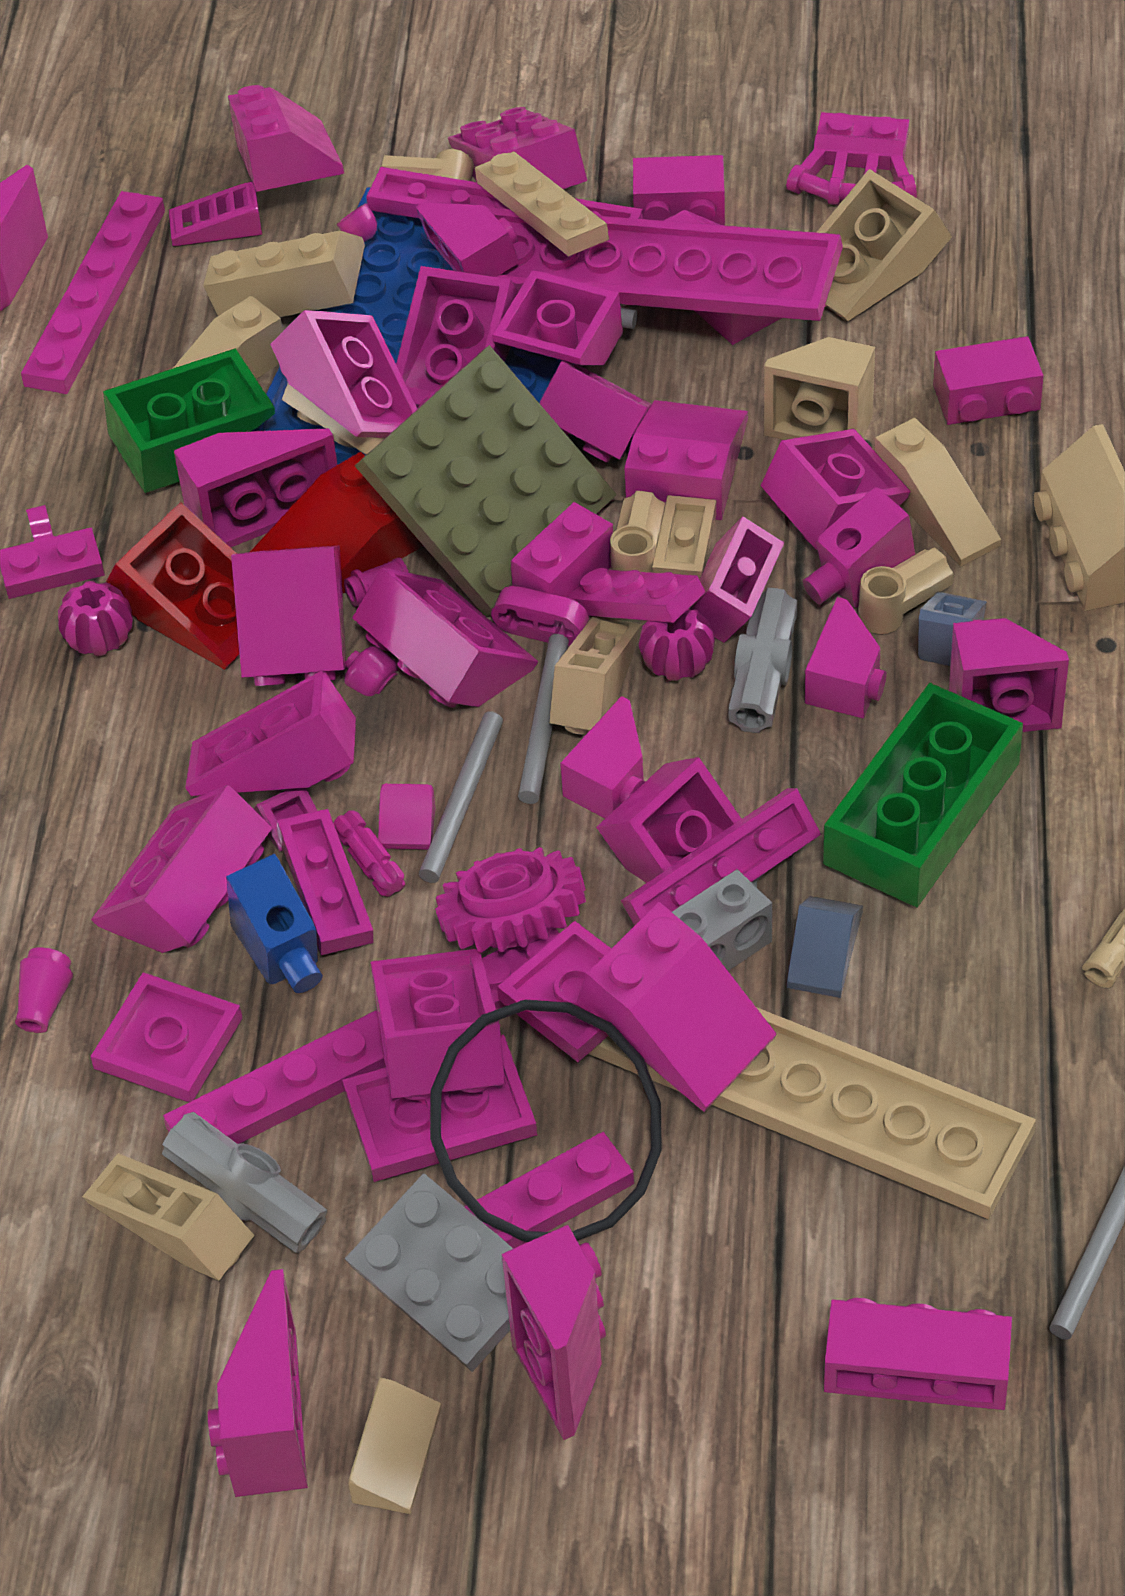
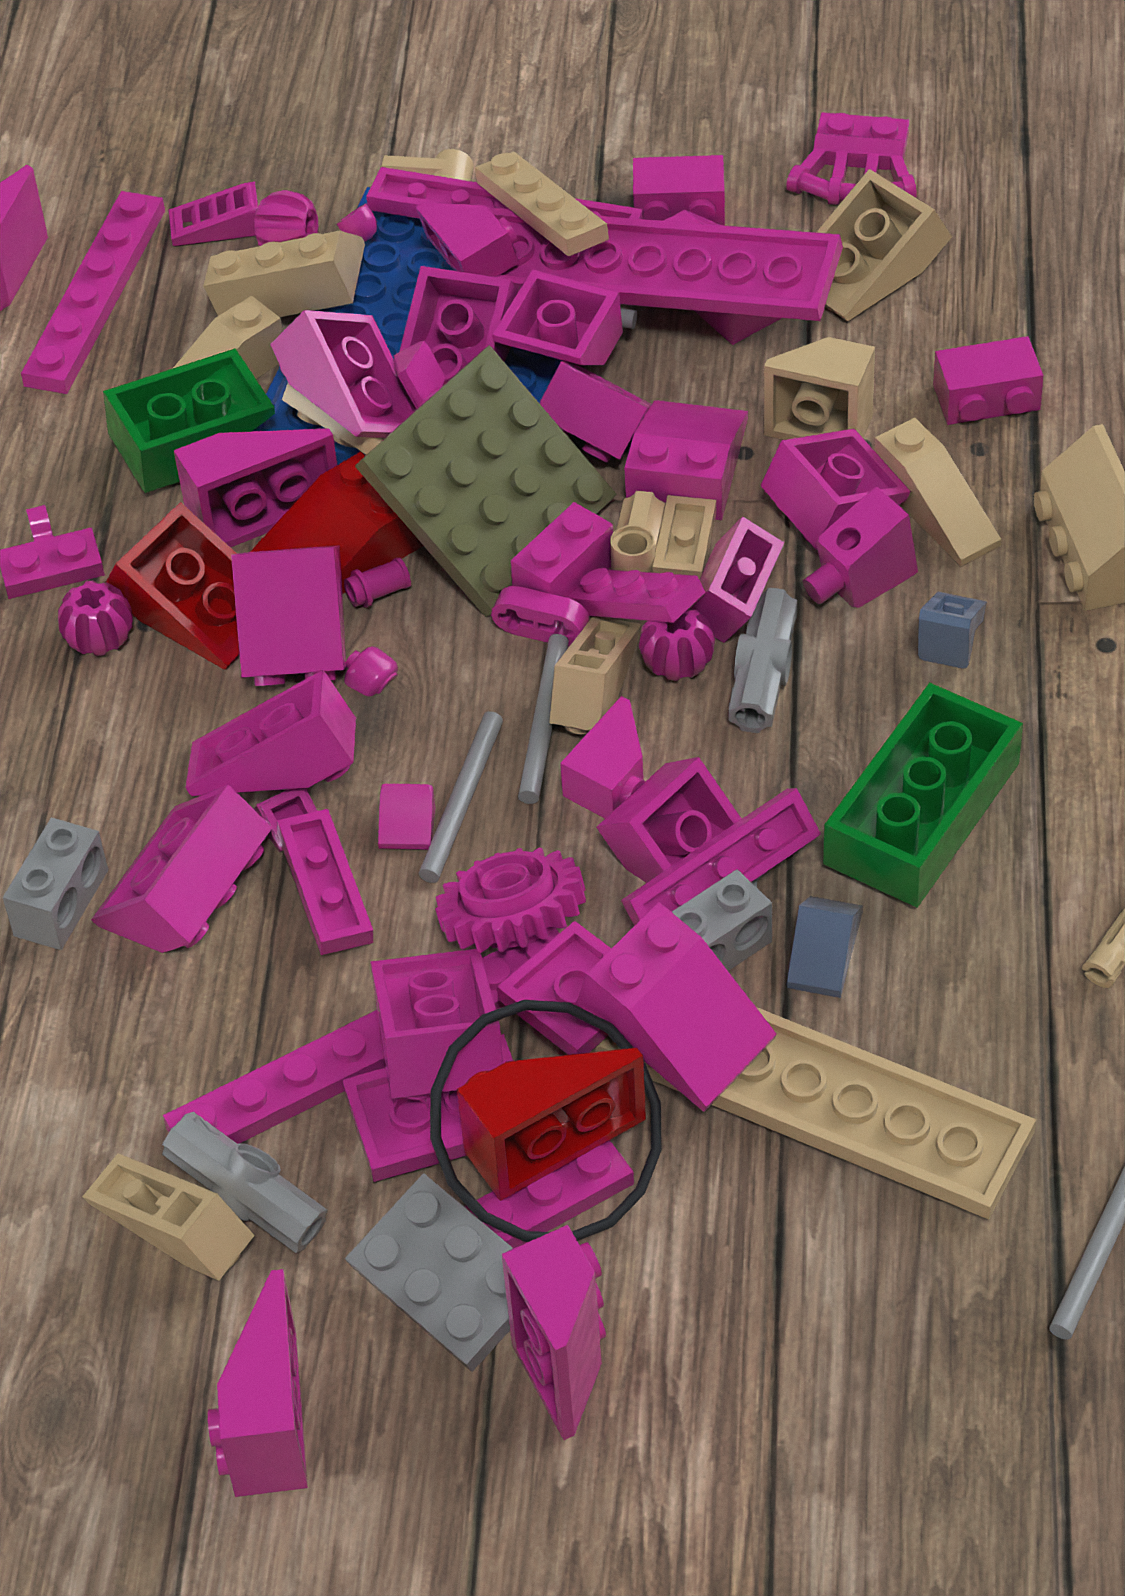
(41, 986): dark pink cone -> none
(55, 883): none -> light grey brick
(166, 1037): dark pink plate -> none
(274, 924): blue torso -> none
(280, 139): dark pink slope -> none
(284, 217): none -> dark pink piece
(369, 853): dark pink axle -> none
(393, 1448): tan slope -> none
(418, 371): none -> dark pink slope
(440, 638): dark pink slope -> none
(537, 139): dark pink slope -> none
(547, 1113): none -> red slope
(844, 665): dark pink slope -> none
(893, 591): tan piece -> none
(918, 1353): dark pink brick -> none
(1009, 672): dark pink slope -> none

